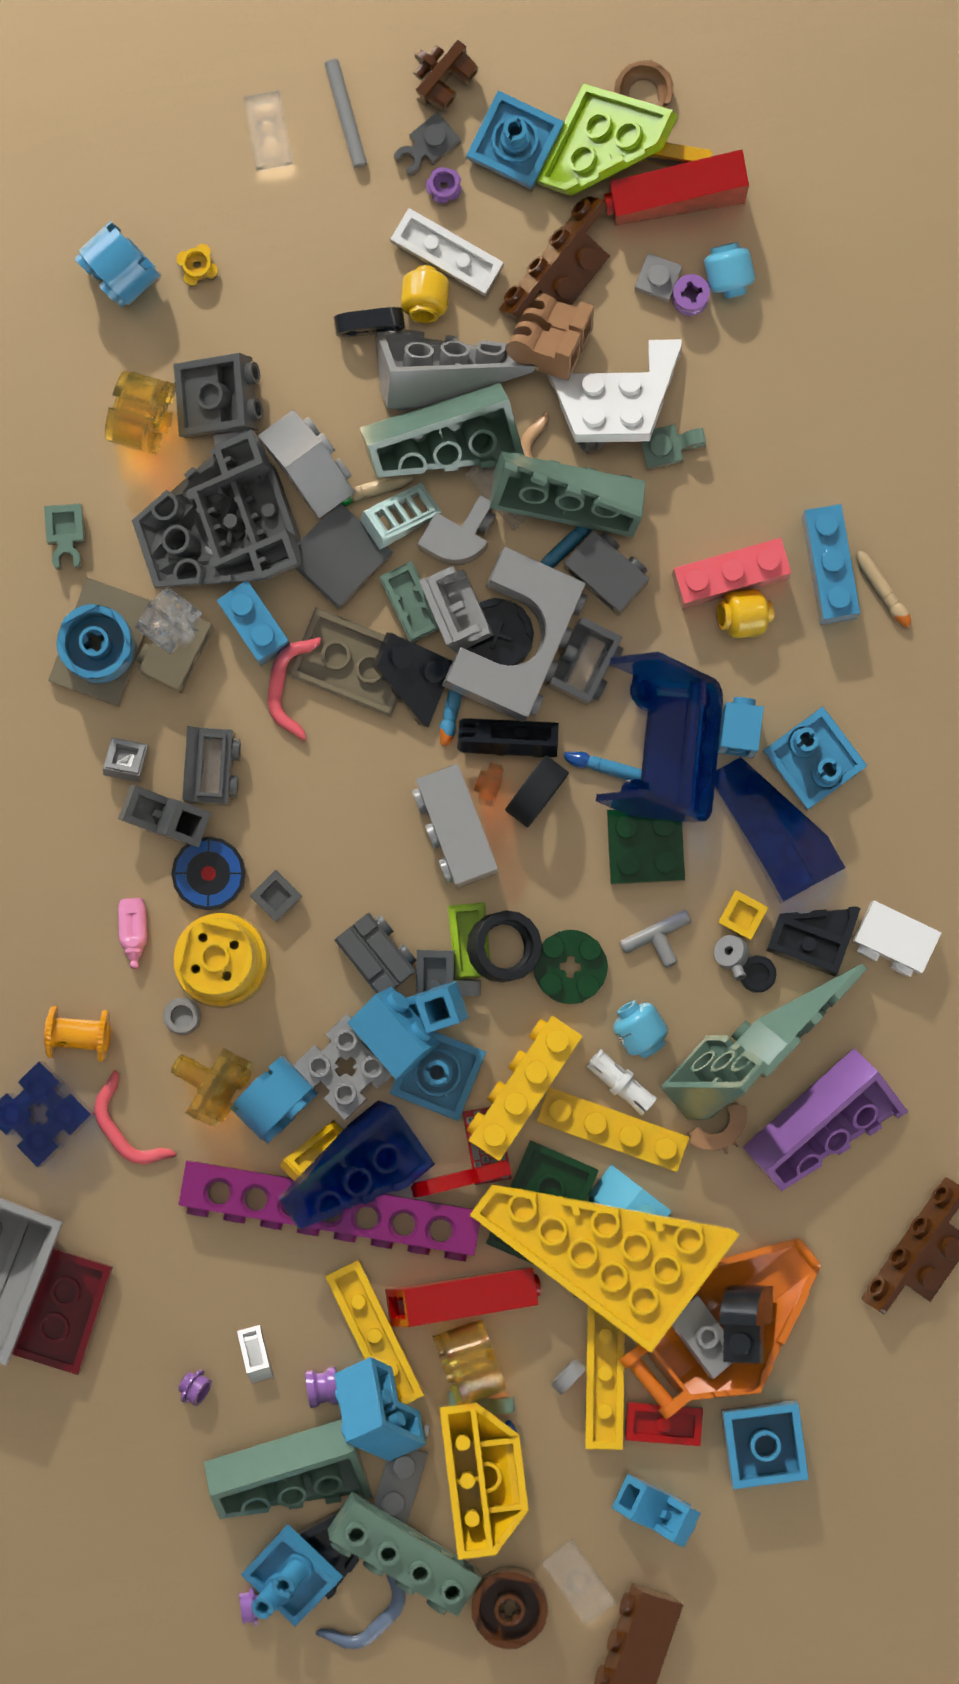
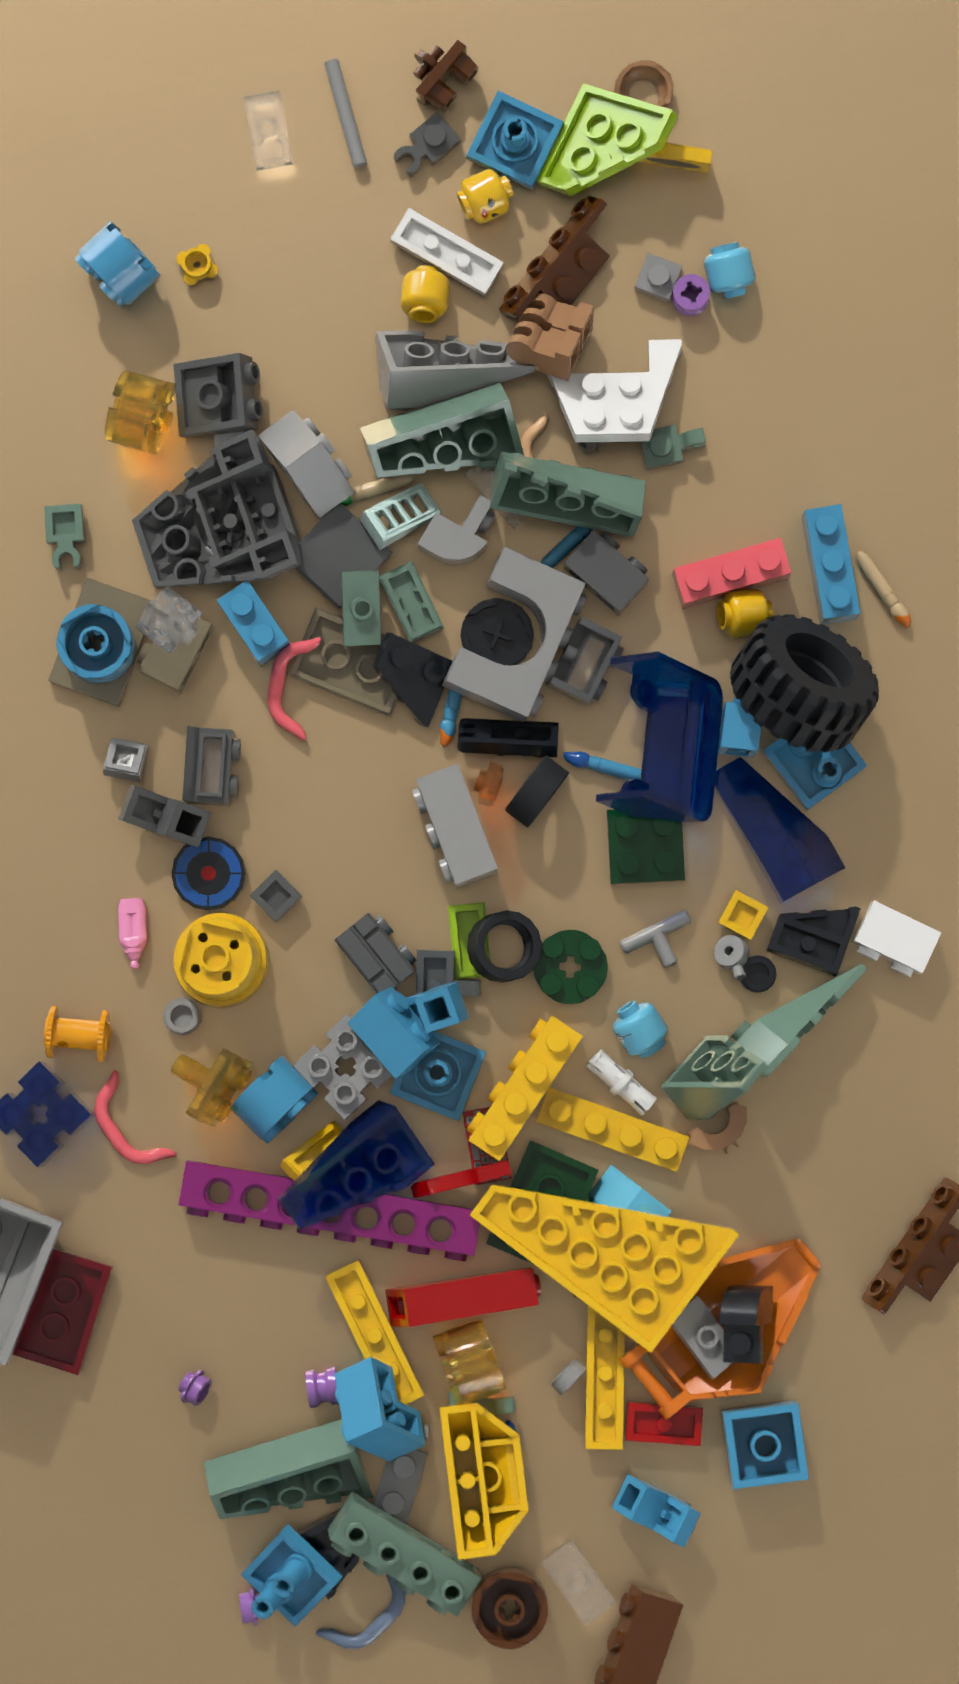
(255, 1354): white piece -> none
(360, 608): none -> sand green plate
(369, 321): black beam -> none
(446, 175): medium lavender plate -> none
(456, 608): light grey hinge -> none
(485, 196): none -> yellow head
(679, 189): red slope -> none
(804, 683): none -> black tyre
(824, 1120): medium lavender wedge -> none

